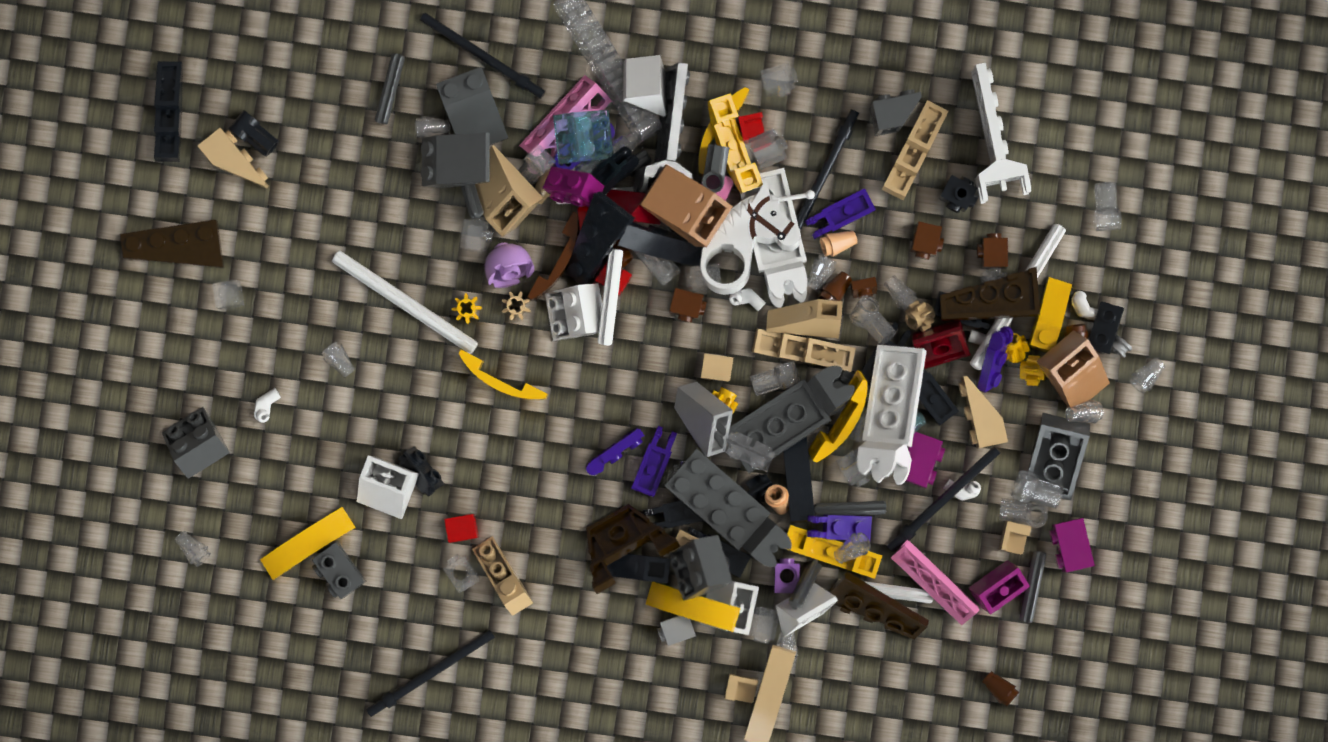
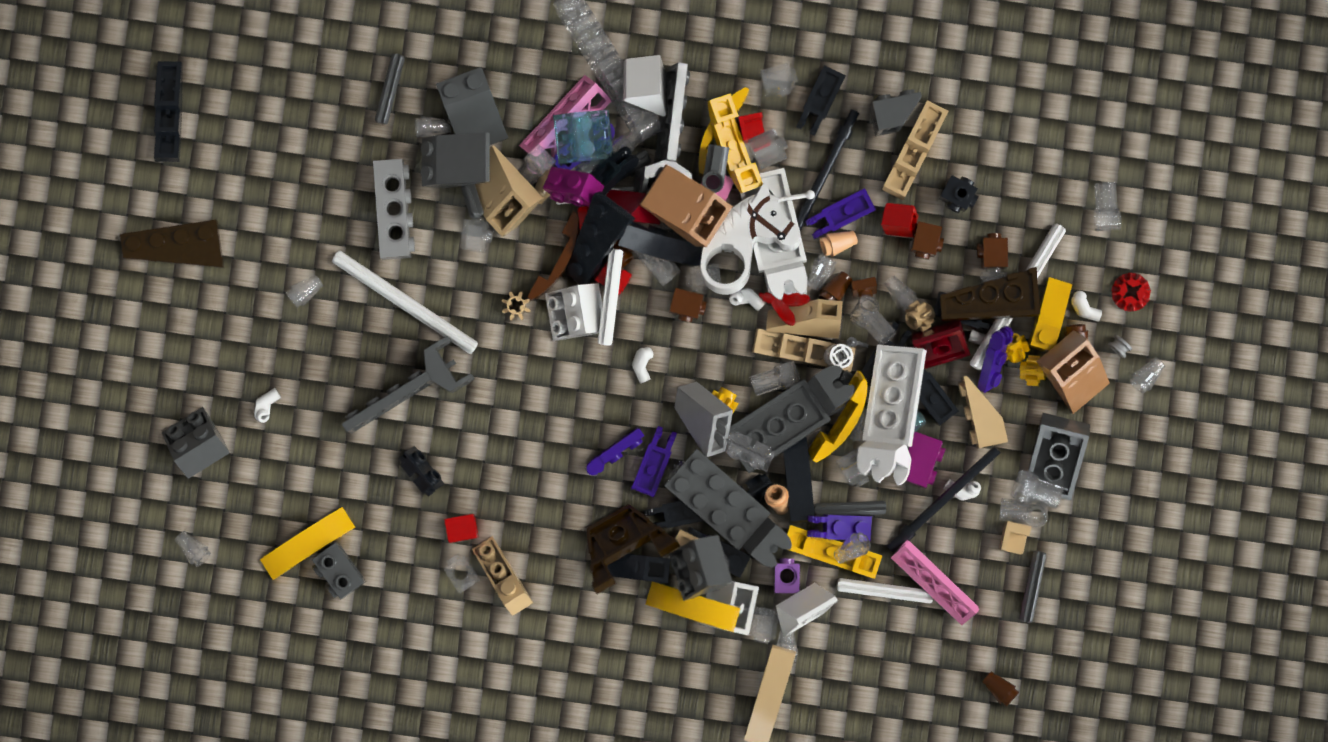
(225, 155): tan slope -> none
(228, 294): clear brick -> none
(249, 130): black piece -> none
(303, 291): none -> clear cone
(337, 357): clear cone -> none
(383, 172): none -> light grey brick
(386, 486): white slope -> none
(390, 699): black bar -> none
(436, 371): none -> dark grey hinge
(467, 301): yellow gear -> none
(507, 264): lavender cylinder -> none
(521, 80): black bar -> none
(528, 391): yellow slope -> none
(639, 364): none -> white arm
(676, 630): light grey brick -> none
(716, 367): tan panel -> none
(741, 688): tan panel -> none
(782, 306): none -> red piece
(805, 584): dark grey axle -> none
(821, 97): none -> black hinge
(834, 353): none -> white wheel
(851, 342): none -> flat silver piece
(876, 606): dark brown wing -> none
(899, 220): none -> red panel
(999, 587): magenta brick -> none
(1001, 169): white hinge -> none
(1072, 545): magenta brick -> none
(1086, 412): clear cone -> none
(1105, 327): black hinge -> none
(1129, 303): none -> red gear

